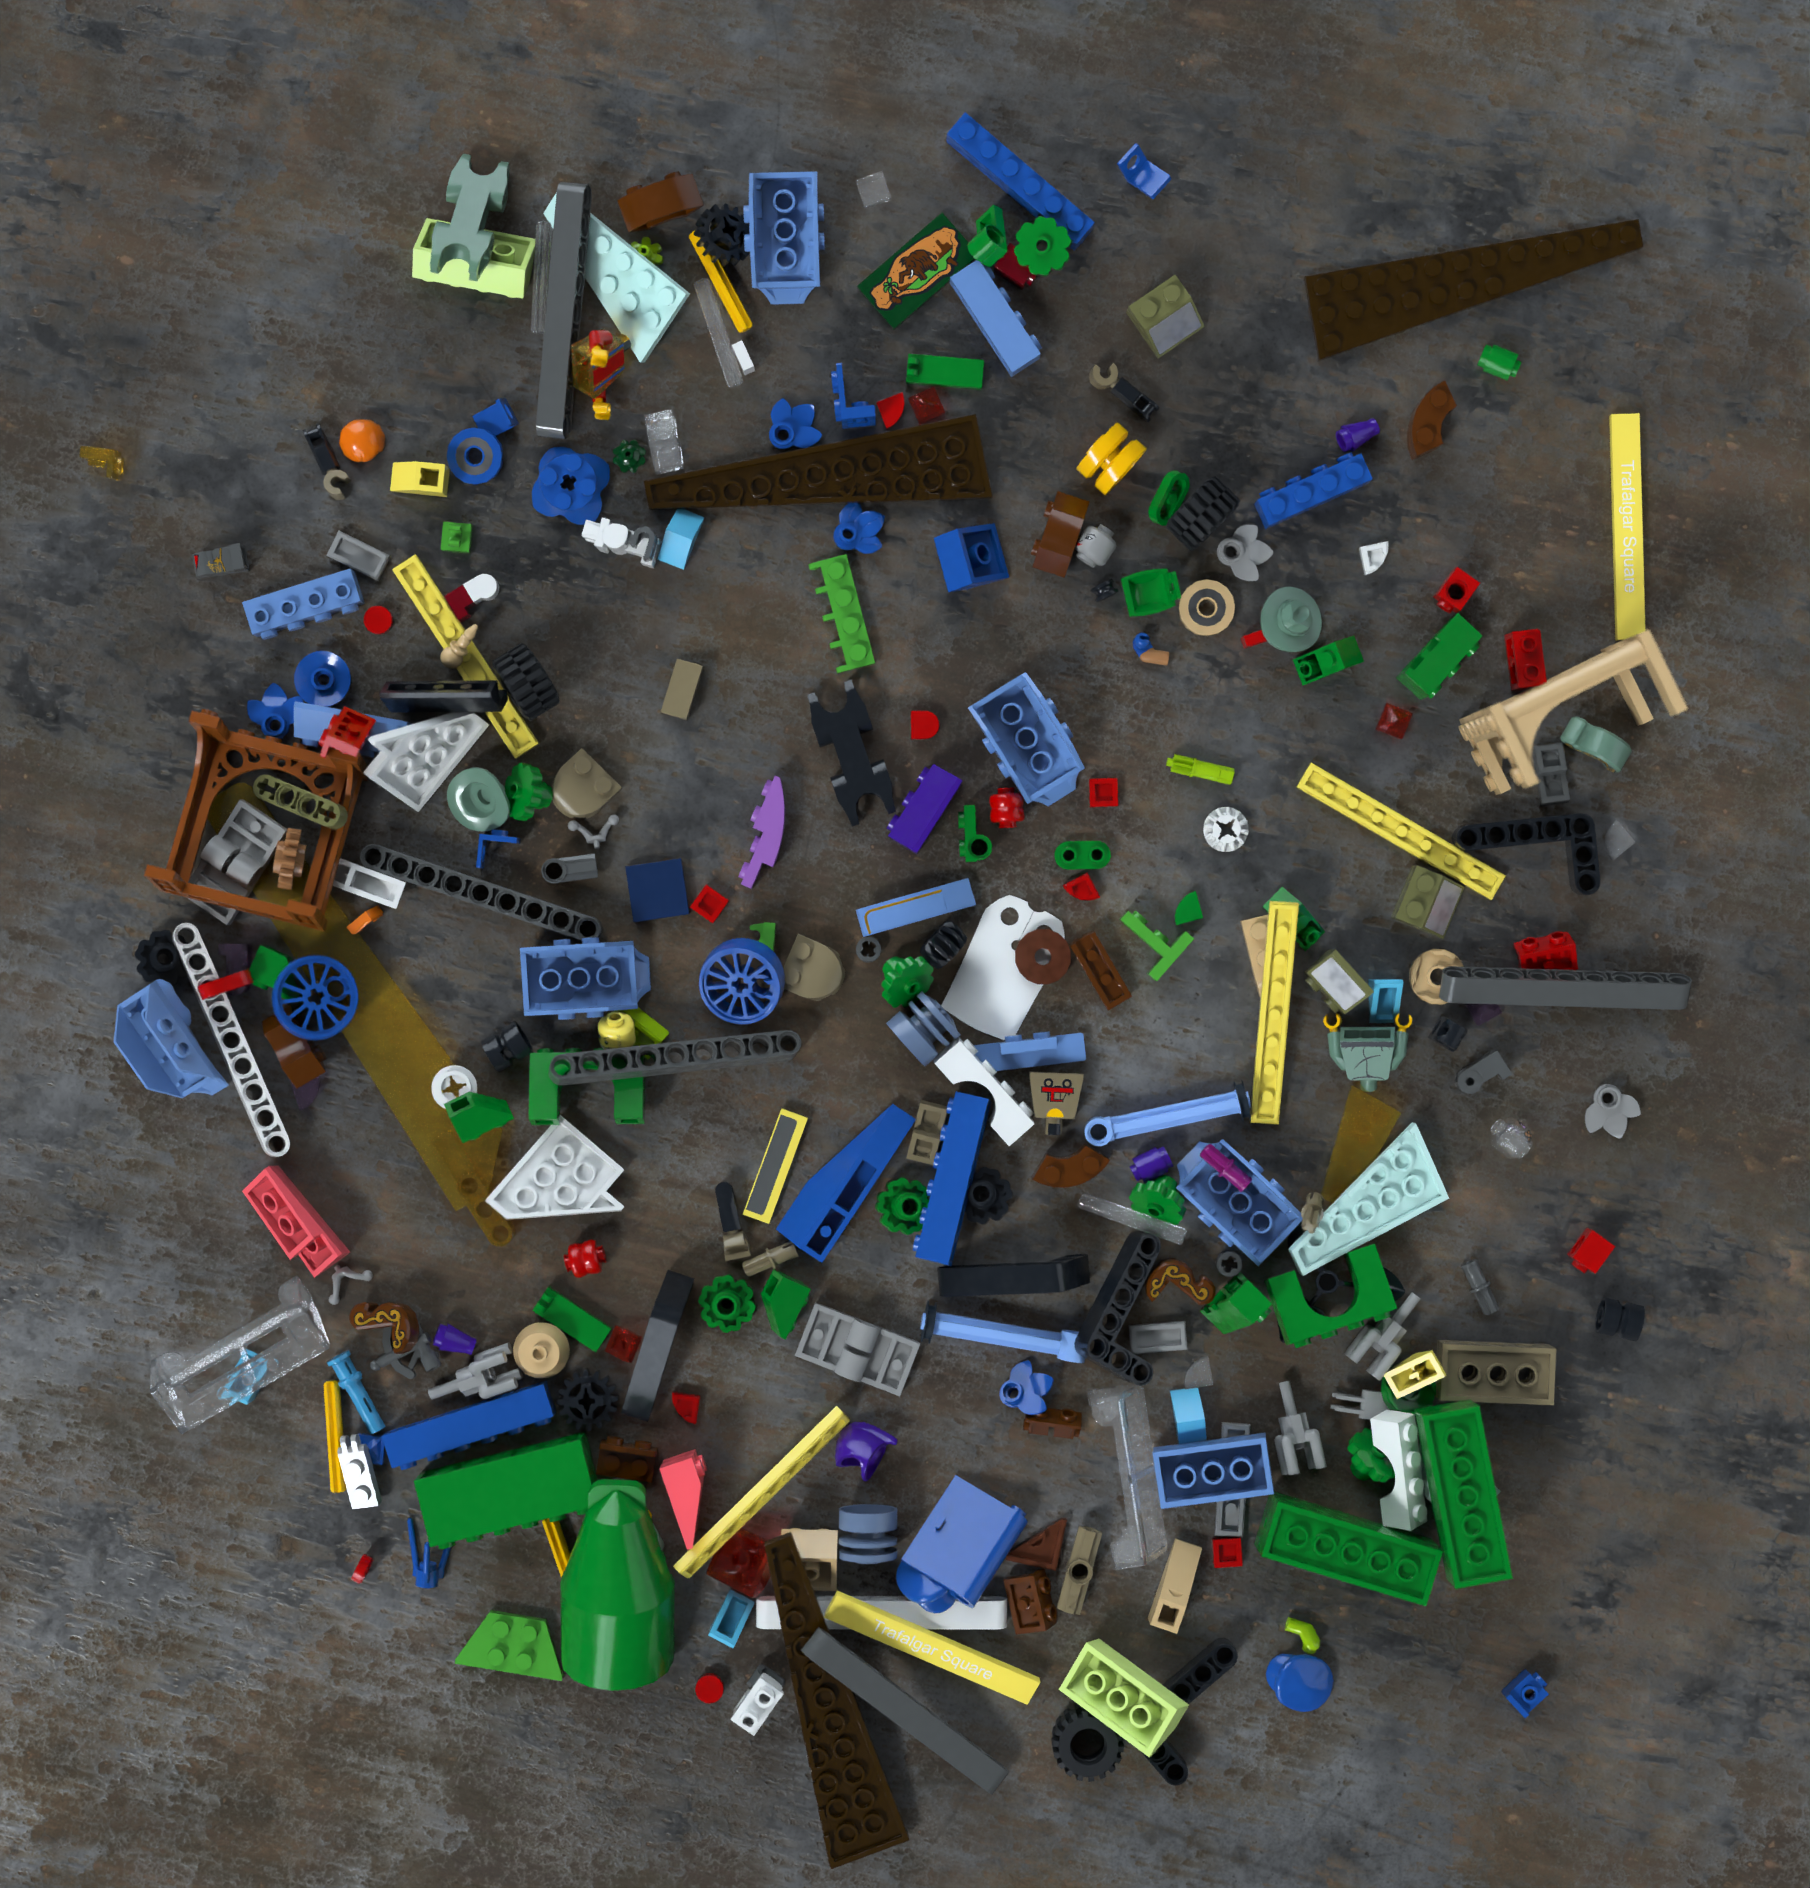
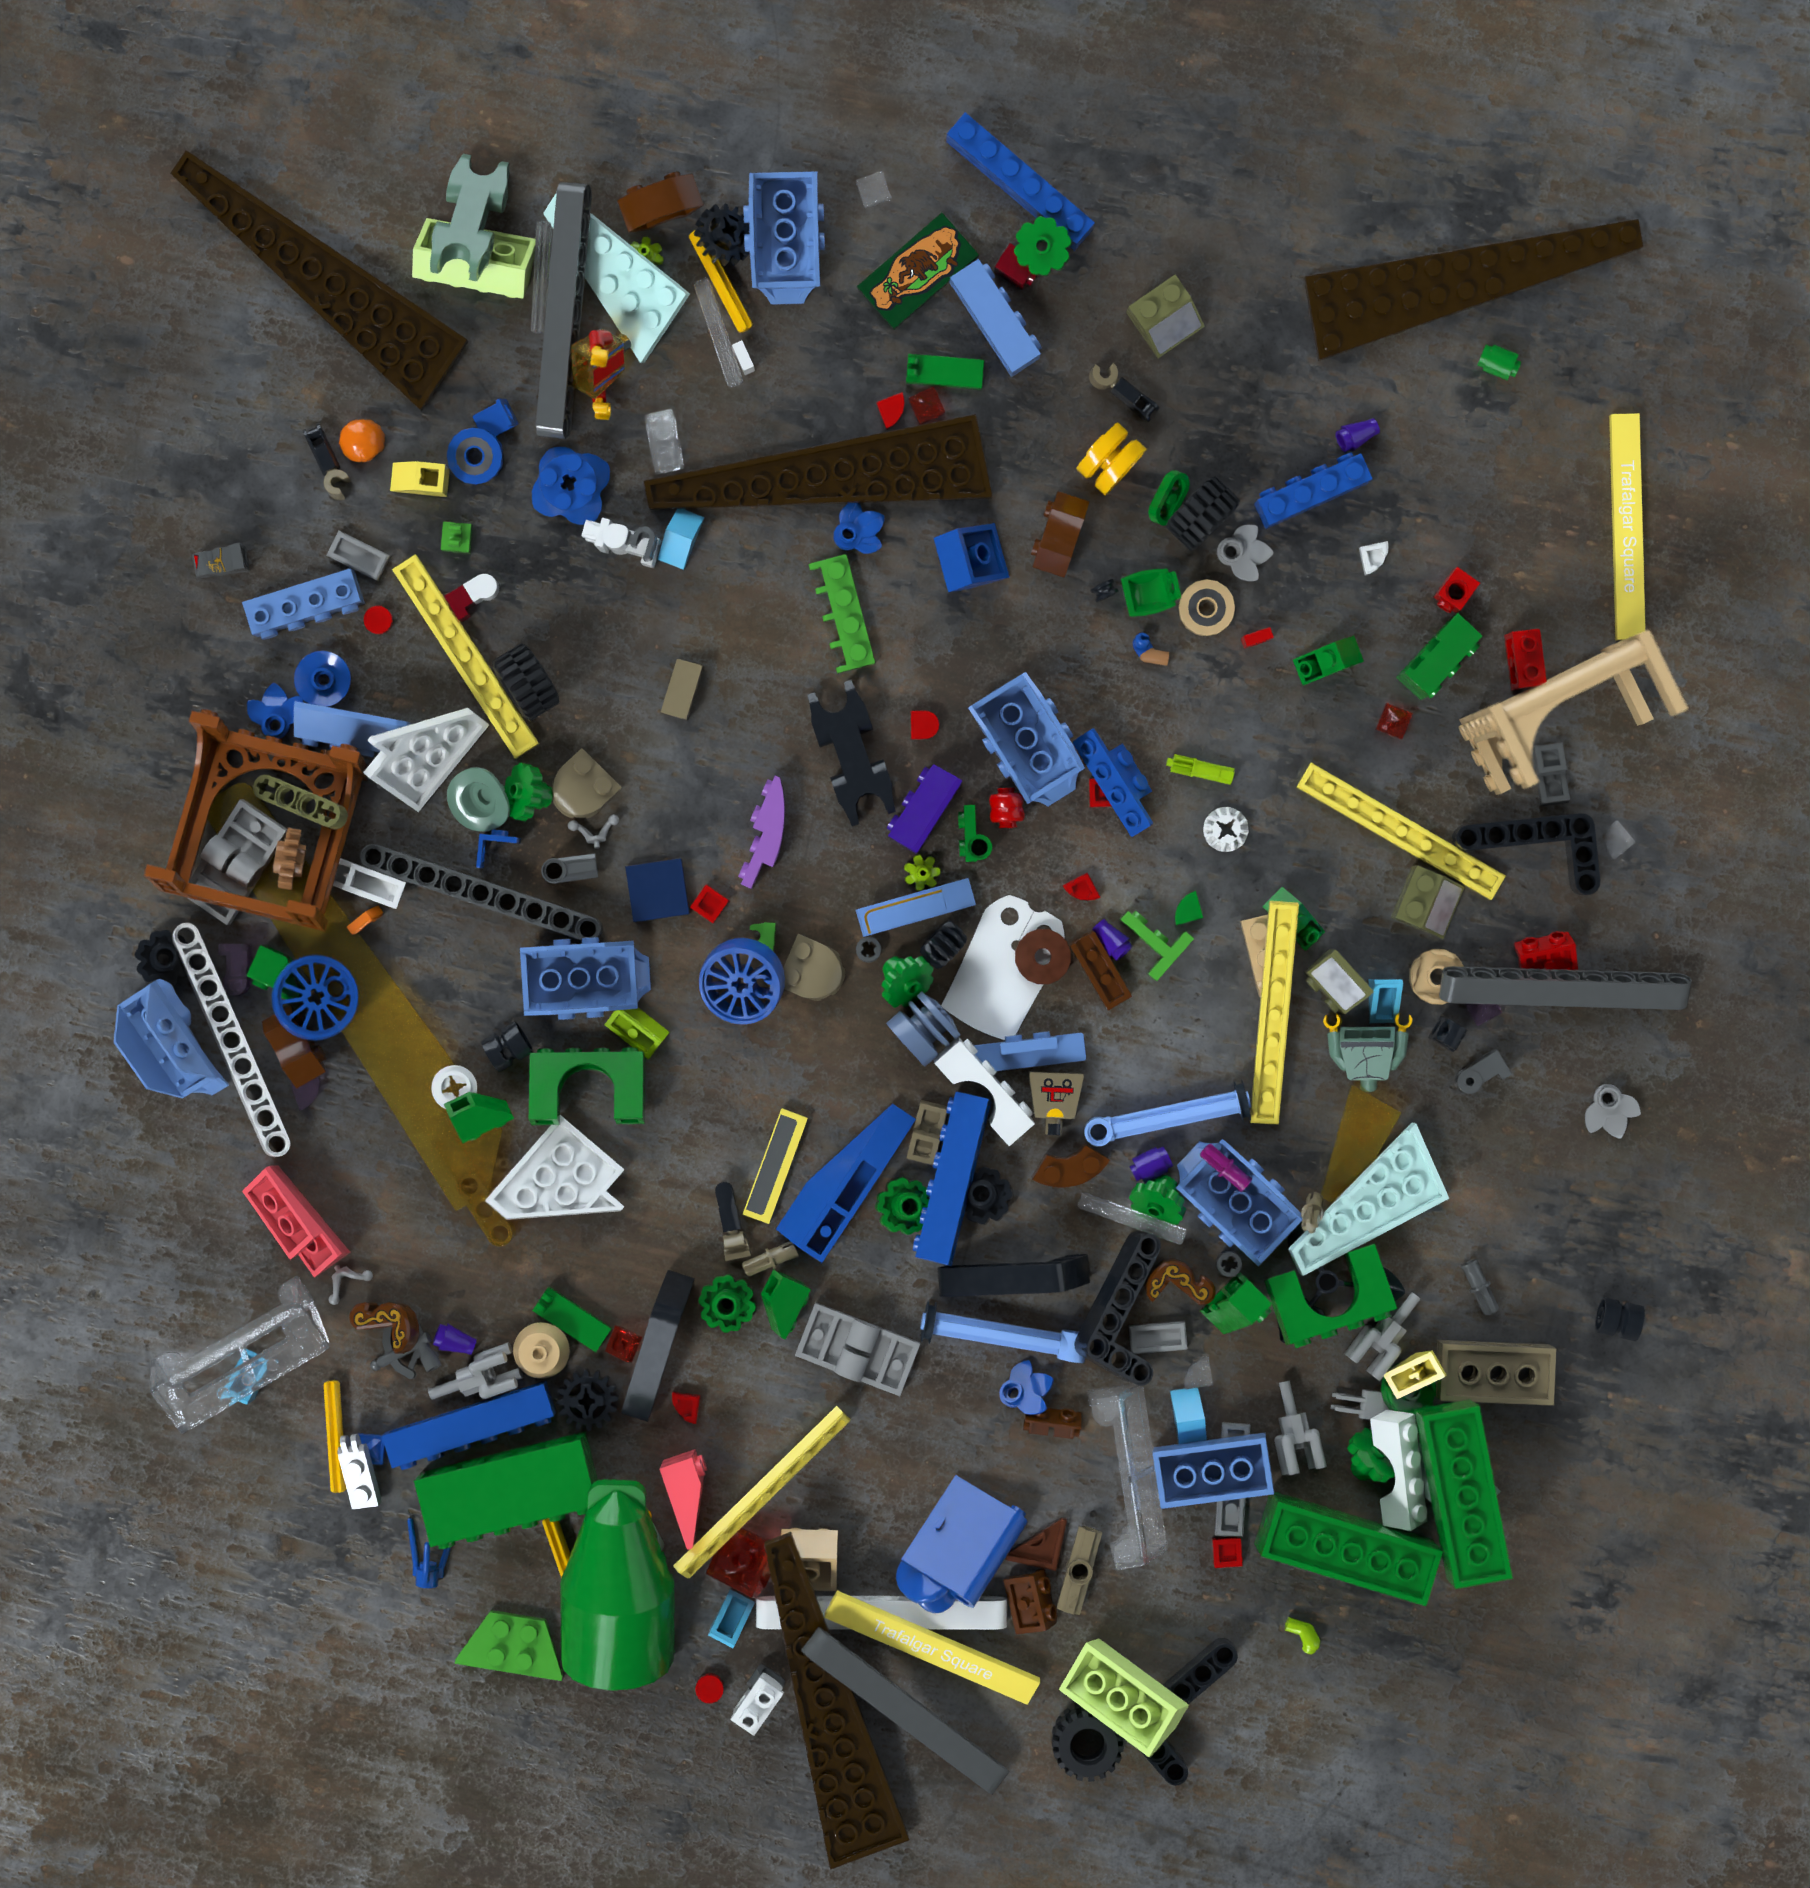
(100, 456): clear yellow bracket -> none
(225, 984): red beam -> none
(346, 732): red bracket -> none
(350, 1380): dark azure pin -> none
(362, 1569): red tile -> none
(375, 319): none -> dark brown wing
(443, 696): black slope -> none
(453, 655): tan bar -> none
(584, 1258): red piece -> none
(616, 1030): light yellow head -> none
(626, 1459): reddish brown bracket -> none
(629, 456): dark green plant -> none
(663, 1065): dark grey beam -> none
(795, 422): blue plate -> none
(859, 415): blue bracket -> none
(862, 1446): dark purple piece -> none
(868, 1539): sand blue wheel -> none
(917, 867): none -> lime plant
(990, 239): green plate -> none
(1082, 855): green plate -> none
(1095, 545): light grey head -> none
(1112, 939): none -> dark purple cone
(1117, 778): none -> blue bracket
(1143, 173): blue bracket -> none
(1175, 1586): tan slope -> none
(1290, 620): sand green hat -> none
(1300, 1681): blue piece -> none
(1427, 420): reddish brown brick -> none
(1511, 1138): clear head -> none
(1516, 1689): blue brick -> none
(1590, 1251): red brick -> none
(1596, 743): sand green animal -> none

